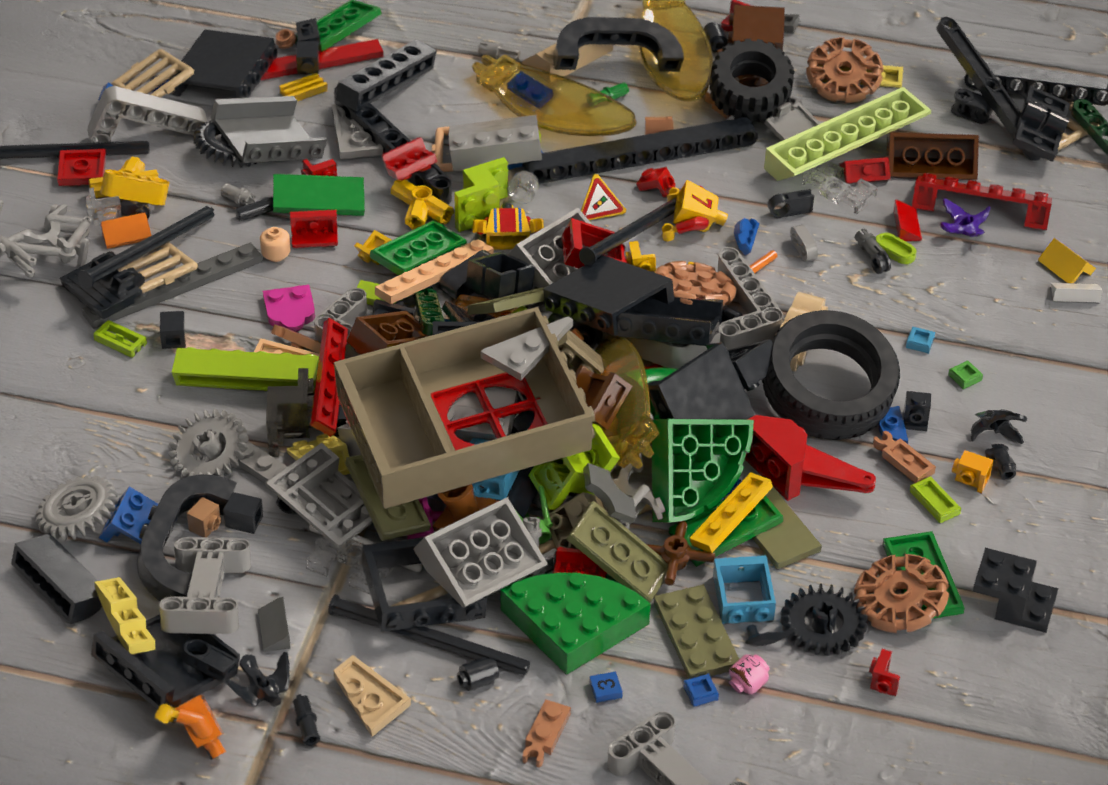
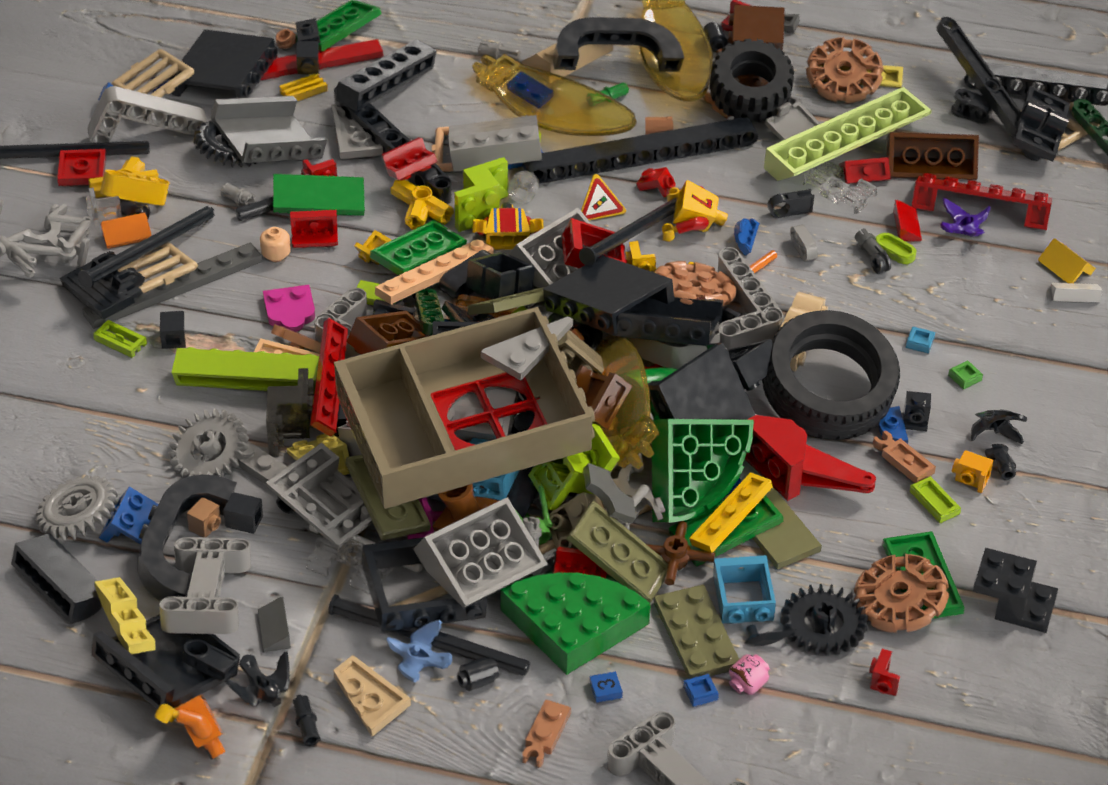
(418, 652): none -> medium blue animal

